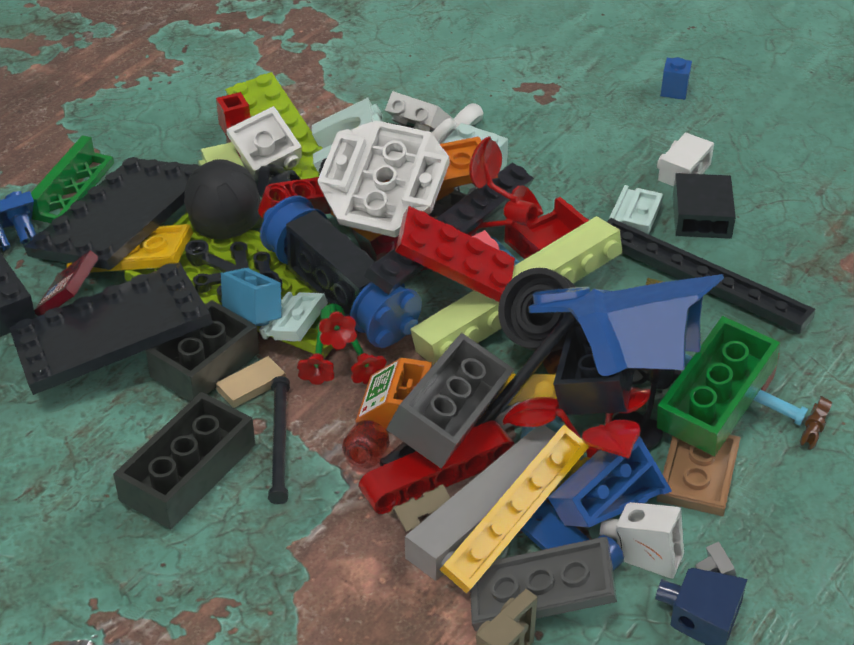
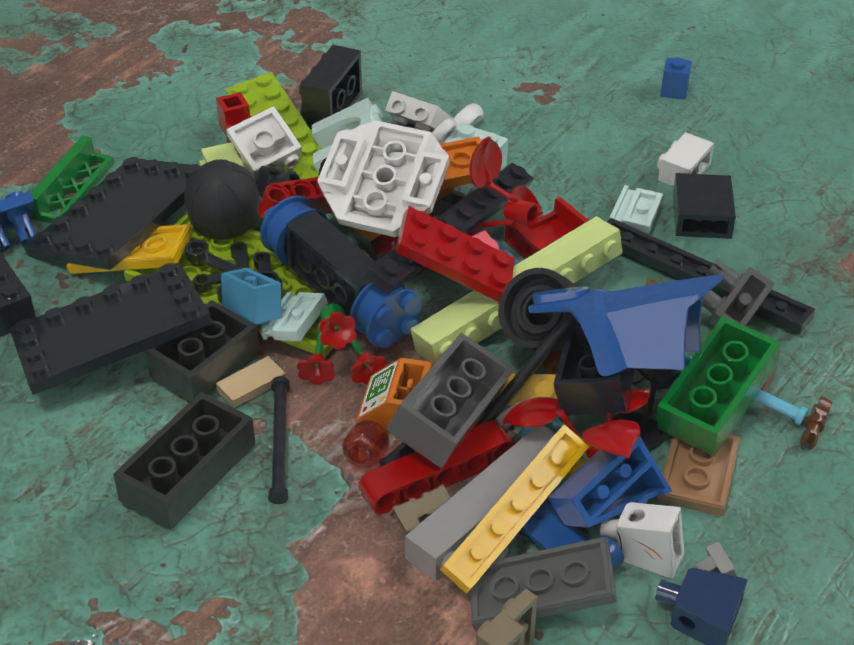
(67, 283): dark red tile -> none
(331, 84): none -> black brick
(744, 297): none -> dark grey brick

